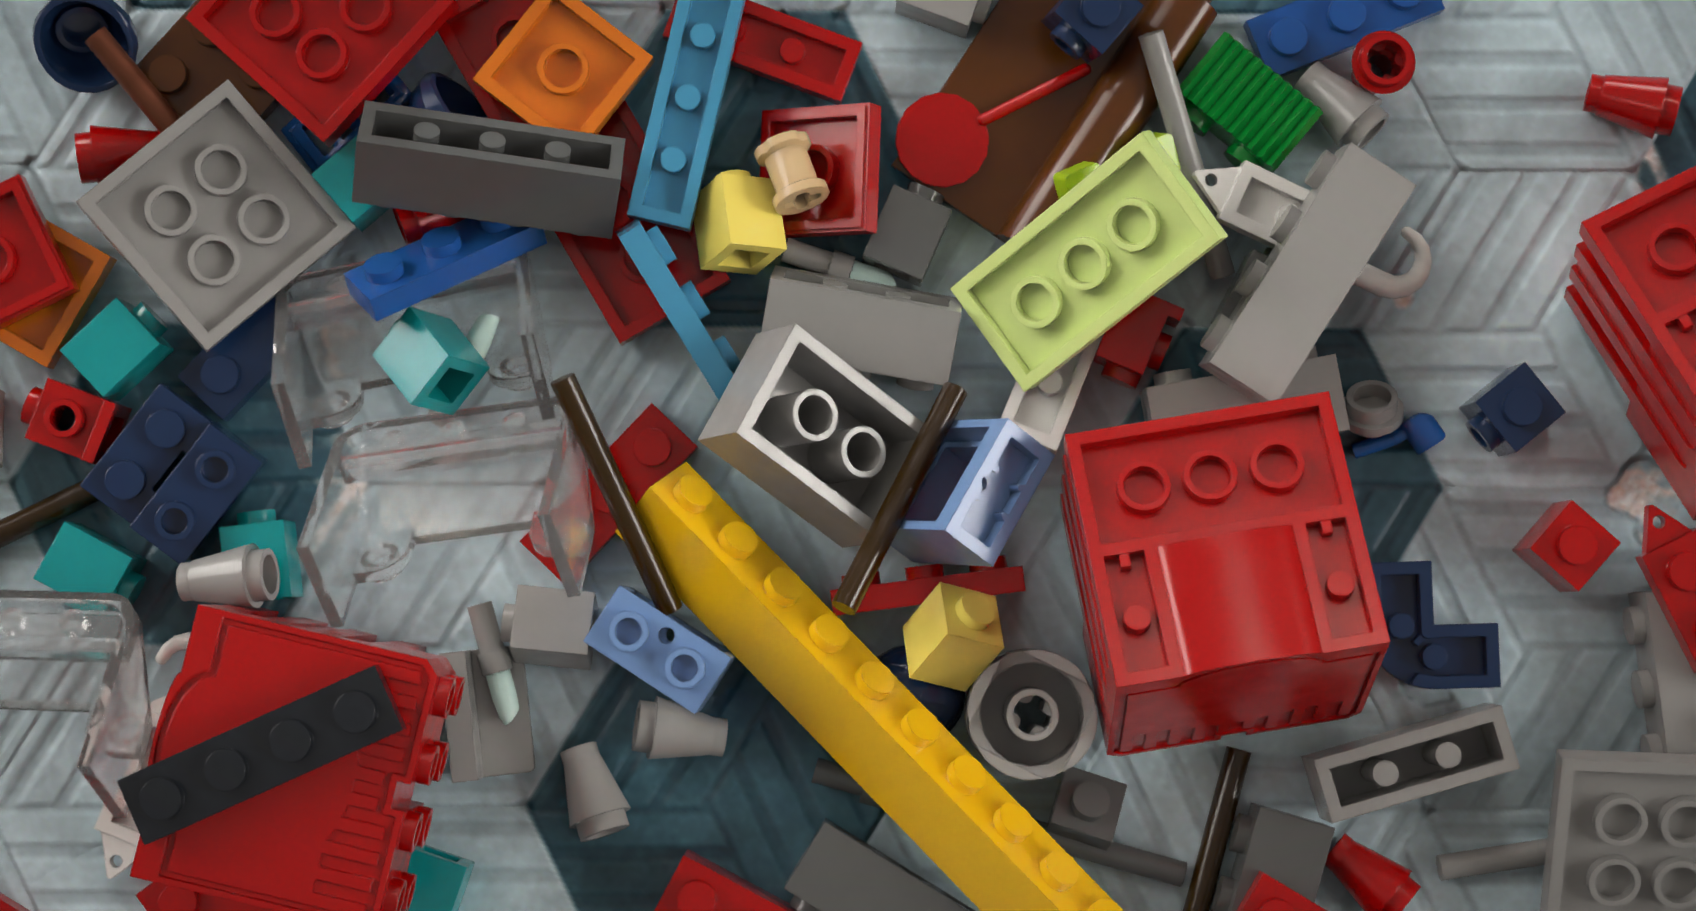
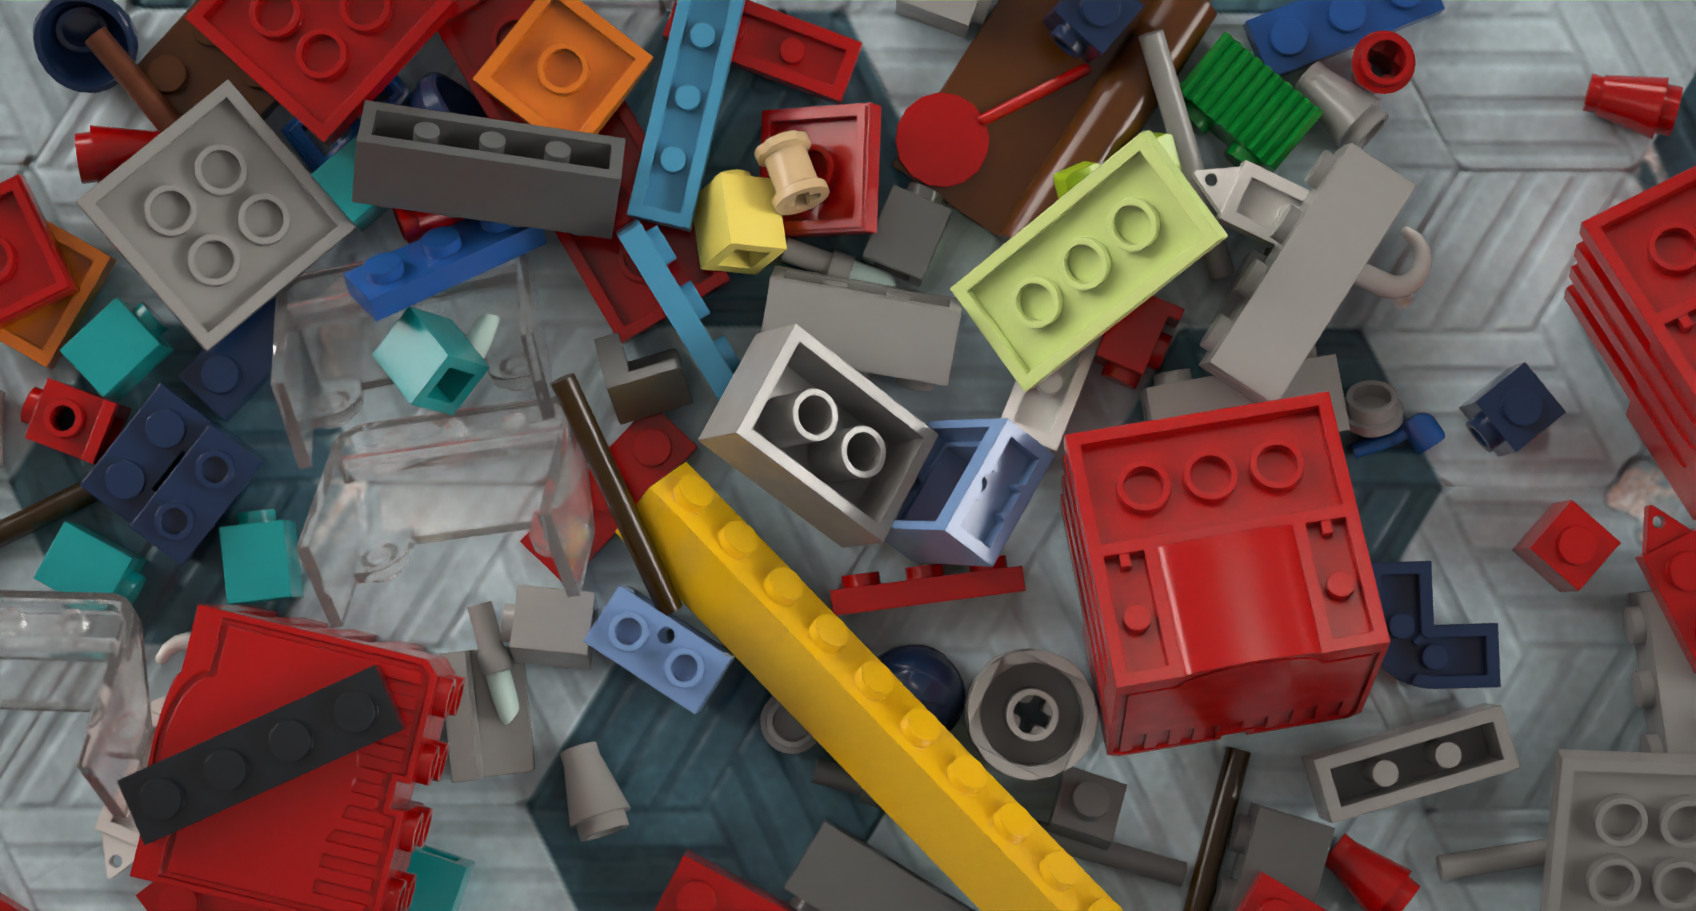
(232, 577): light grey cone -> none
(644, 384): none -> dark grey panel
(672, 731): light grey cone -> none
(783, 730): none -> light grey plate
(899, 499): dark brown bar -> none
(952, 637): light yellow brick -> none

